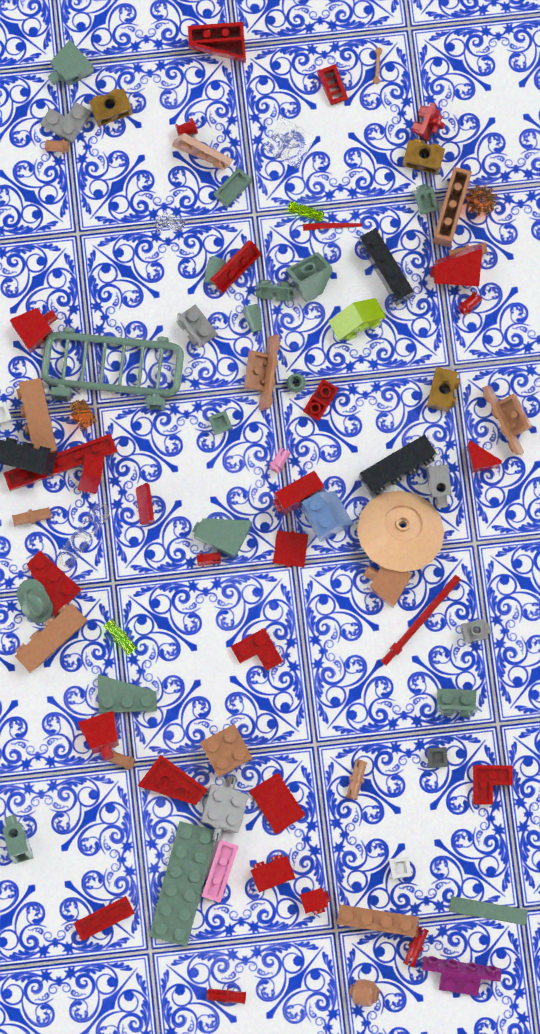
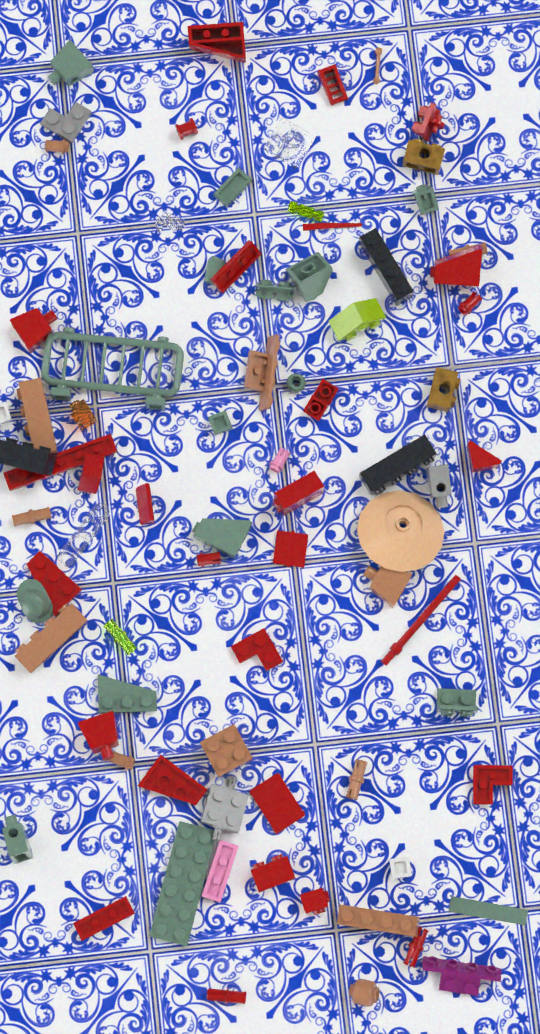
(120, 110): pearl gold brick -> none
(196, 325): light grey bracket -> none
(198, 149): nougat wing -> none
(253, 317): sand green cone -> none
(326, 514): medium blue slope -> none
(437, 757): dark grey plate -> none
(452, 207): nougat brick -> none
(469, 635): light grey brick -> none
(474, 200): clear orange gear -> none
(510, 416): nougat bracket -> none

